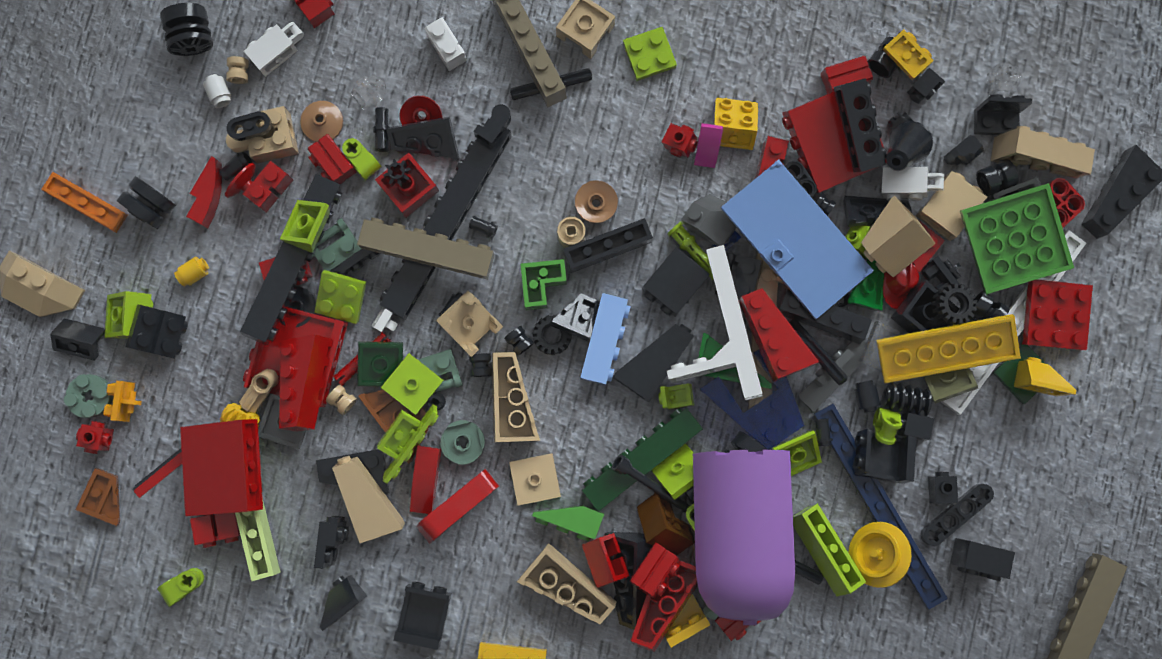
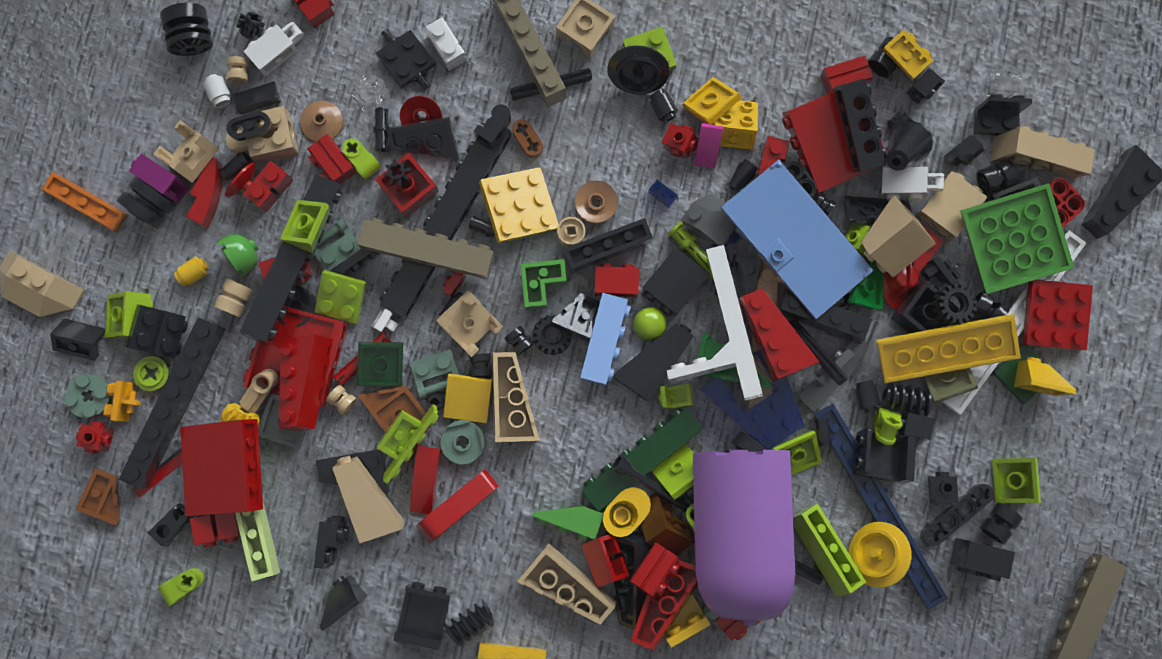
(141, 373): none -> lime gear
(159, 178): none -> magenta slope
(170, 525): none -> black leg
(172, 404): none -> black brick
(191, 154): none -> tan panel
(233, 297): none -> tan wheel
(239, 253): none -> bright green cylinder
(250, 25): none -> black gear
(256, 98): none -> black slope
(405, 59): none -> black plate
(412, 384): lime plate -> none
(453, 283): none -> red bracket
(467, 398): none -> yellow tile
(470, 624): none -> black piece
(518, 205): none -> yellow plate
(531, 135): none -> dark orange beam
(535, 479): tan plate -> none
(617, 280): none -> red piece
(626, 512): none -> yellow piece
(638, 69): none -> black piece
(649, 323): none -> lime hair
(662, 193): none -> clear blue piece
(663, 105): none -> black brick
(711, 101): none -> yellow tile
(743, 174): none -> black cone
(1006, 517): none -> black wheel
(1016, 480): none -> lime slope

